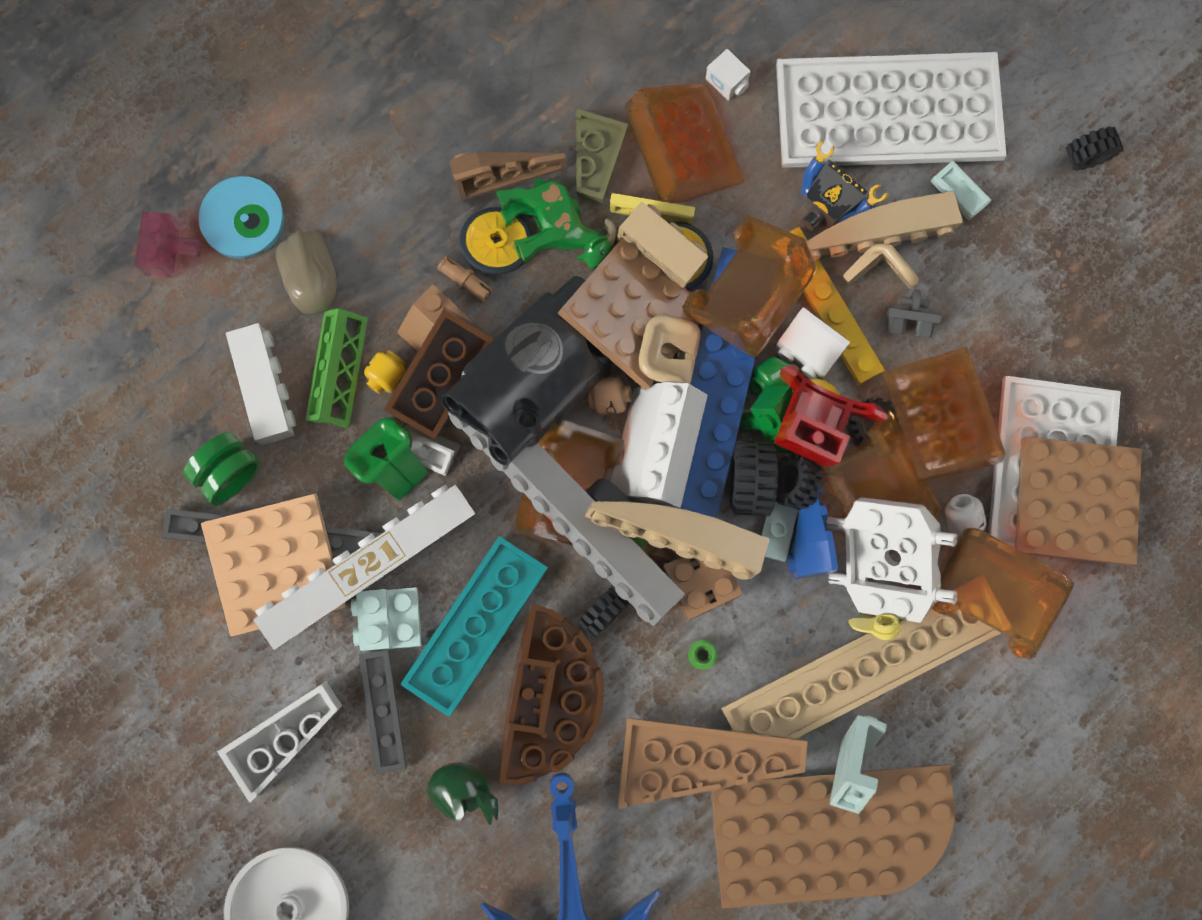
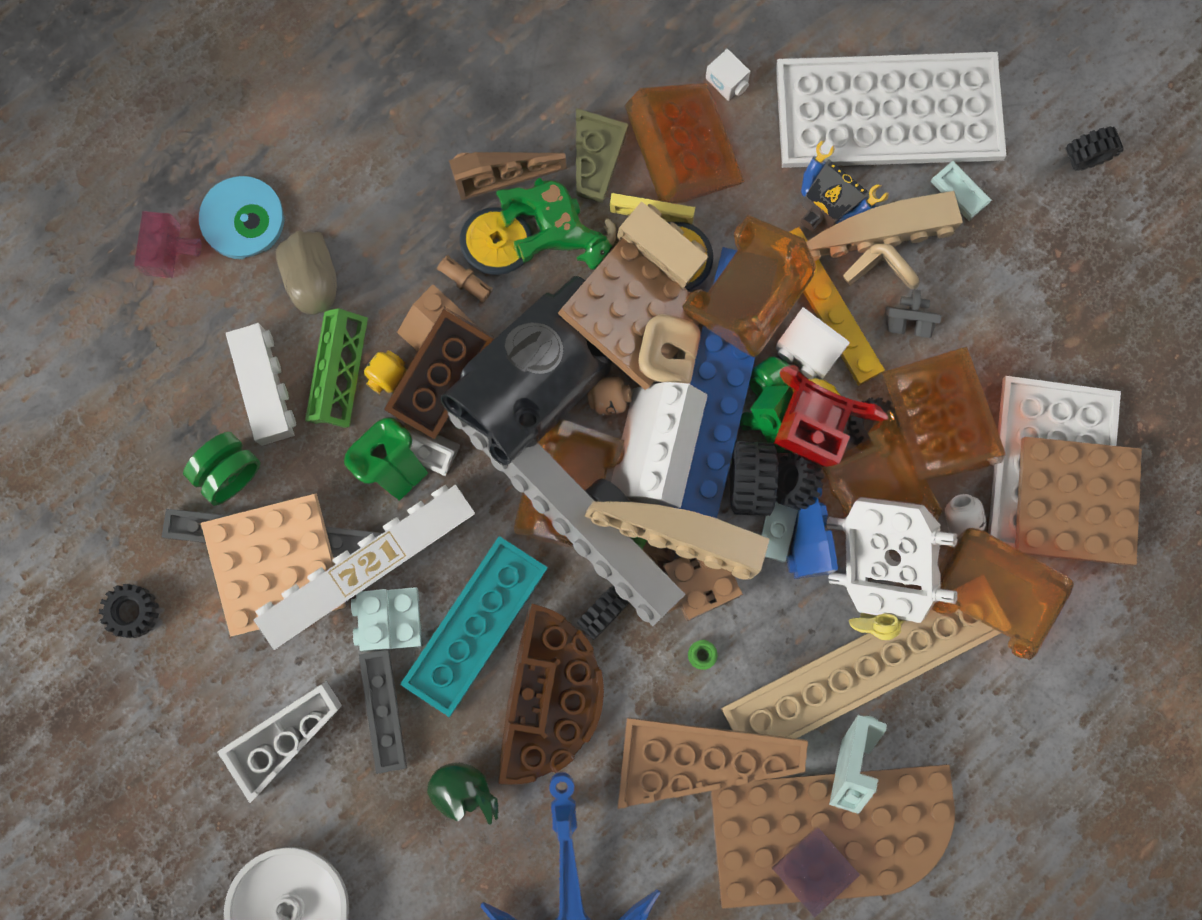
(112, 605): none -> black tyre
(815, 871): none -> plate

